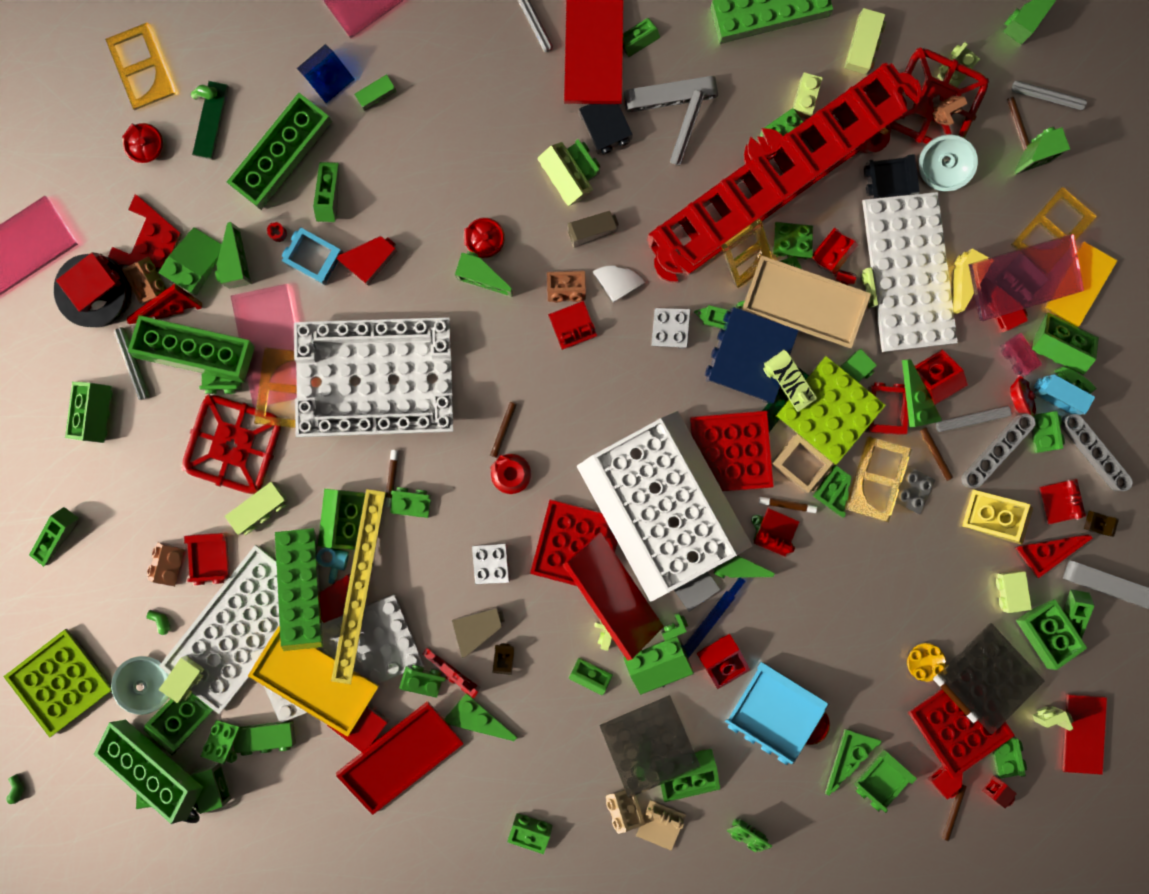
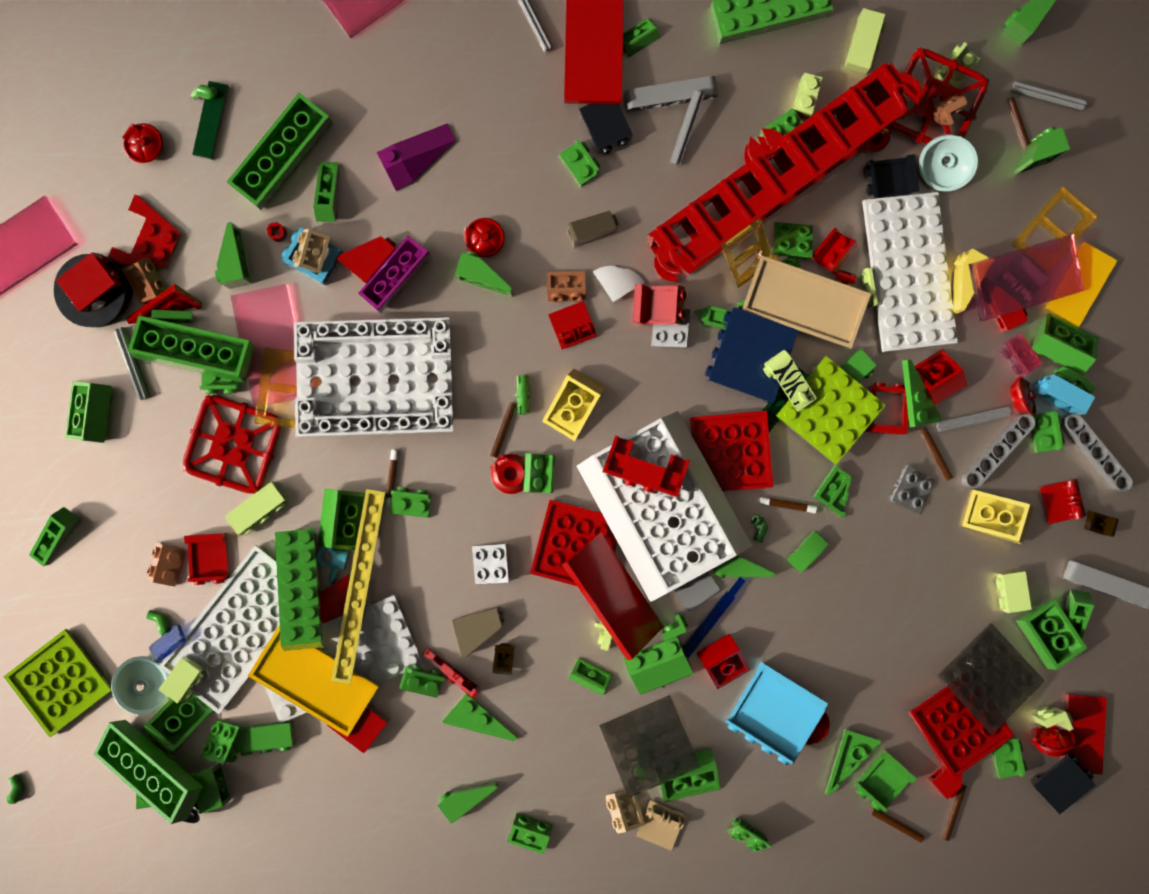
(162, 84): clear yellow window -> none
(167, 643): none -> clear blue tile
(172, 316): none -> bright green tile
(192, 261): bright green slope -> none
(311, 250): none -> tan bracket
(325, 73): clear blue slope -> none
(375, 92): bright green slope -> none
(394, 274): none -> magenta slope
(399, 758): red tile -> none
(414, 155): none -> magenta wedge
(463, 799): none -> bright green slope
(523, 394): none -> bright green pin
(539, 473): none -> bright green bracket
(565, 173): yellowish green brick -> none
(574, 404): none -> light yellow slope
(643, 473): none -> red bracket
(659, 305): none -> panel
(777, 533): red hinge -> none
(785, 453): tan window -> none
(809, 550): none -> bright green slope
(857, 500): clear yellow window -> none
(897, 825): none -> reddish brown bar
(926, 661): yellow dish -> none
(954, 697): reddish brown bar -> none
(1000, 792): red slope -> none
(1046, 555): red wing -> none
(1053, 740): none -> red piece
(1064, 783): none -> black panel

